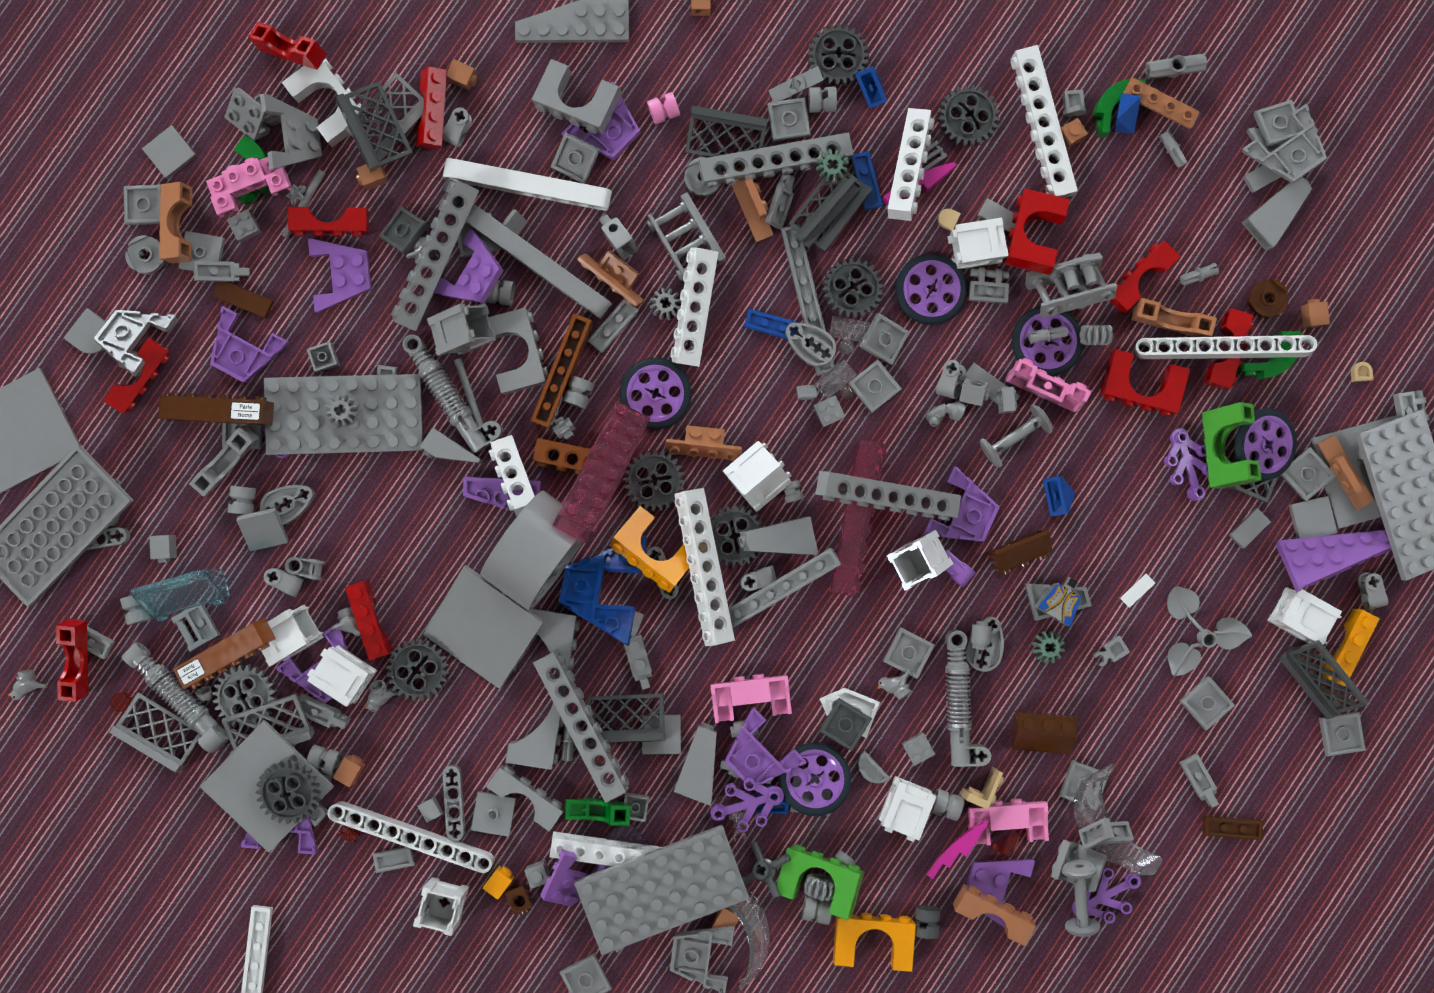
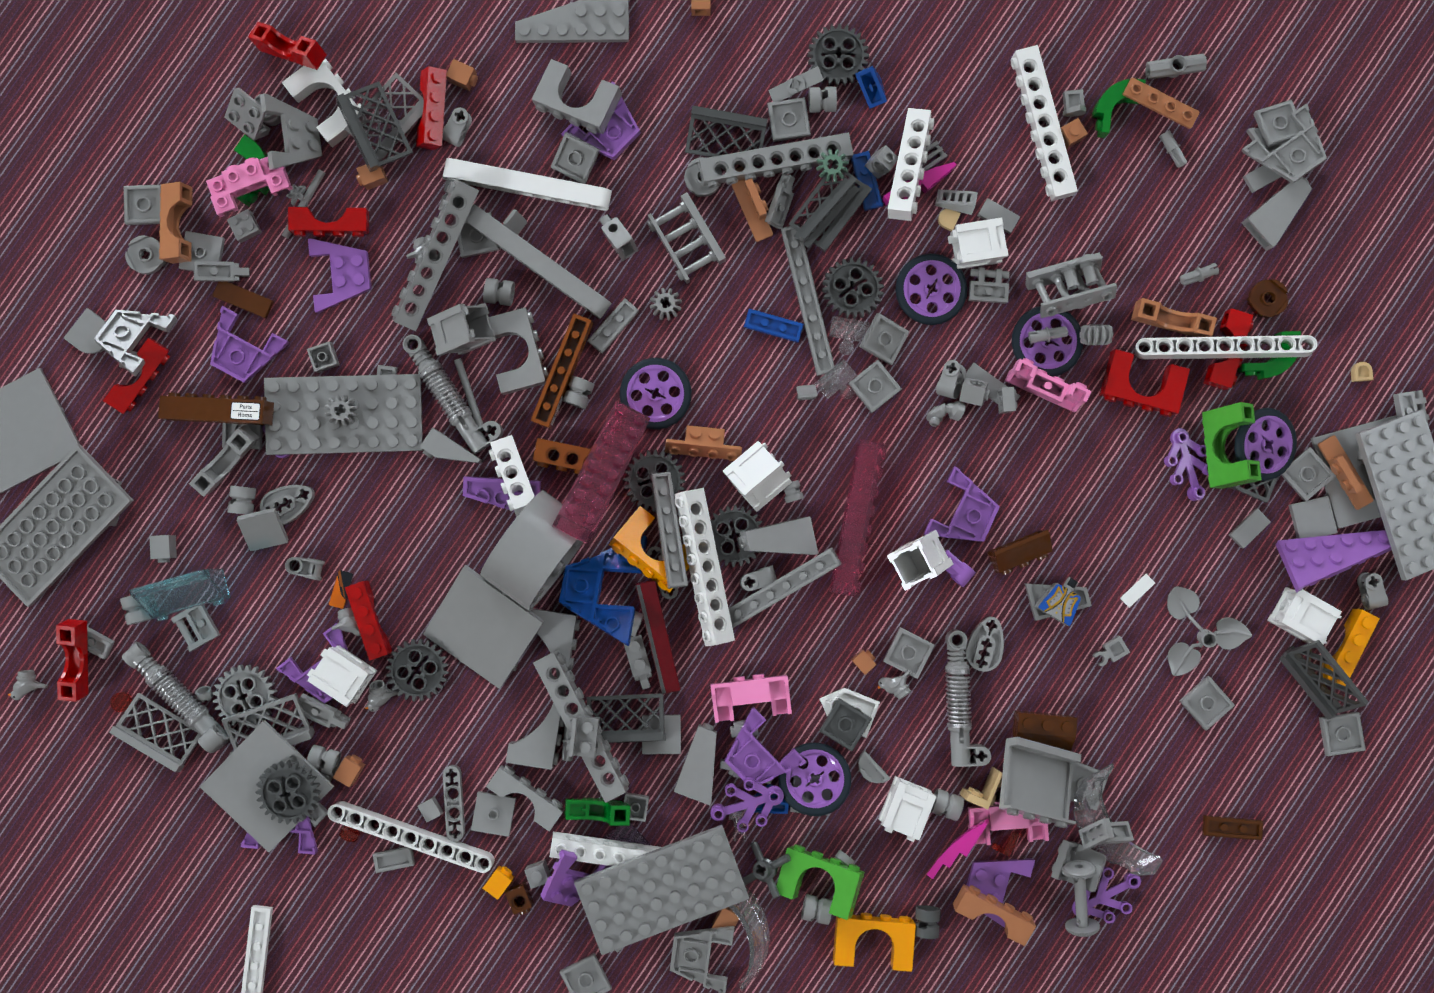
(113, 531): light grey beam -> none
(169, 152): light grey tile -> none
(225, 653): dark orange brick -> none
(286, 582): light grey piece -> none
(293, 634): white container -> none
(339, 593): none -> sticker
(403, 230): dark grey tile -> none
(433, 913): white container -> none
(477, 277): medium lavender wing -> none
(563, 428): light grey gear -> none
(583, 736): none -> light grey bracket
(615, 273): nougat bracket -> none
(658, 636): none -> dark red tile
(663, 108): bright pink wheel -> none
(669, 530): none -> light grey tile
(702, 299): white brick -> none
(819, 336): light grey piece -> none
(819, 886): light grey gear -> none
(828, 488): light grey brick -> none
(829, 411): light grey piece -> none
(864, 661): none -> nougat plate
(881, 161): none -> light grey brick
(918, 748): light grey piece -> none
(963, 200): none -> light grey slope
(980, 635): light grey brick -> none
(982, 106): dark grey gear -> none
(1023, 252): red arch -> none
(1037, 781): none -> light grey panel
(1039, 419): light grey hose -> none
(1048, 639): sand green gear -> none
(1058, 495): blue slope -> none
(1127, 113): blue slope -> none
(1160, 259): red arch -> none
(1200, 779): light grey hinge -> none
(1315, 314): nougat brick -> none

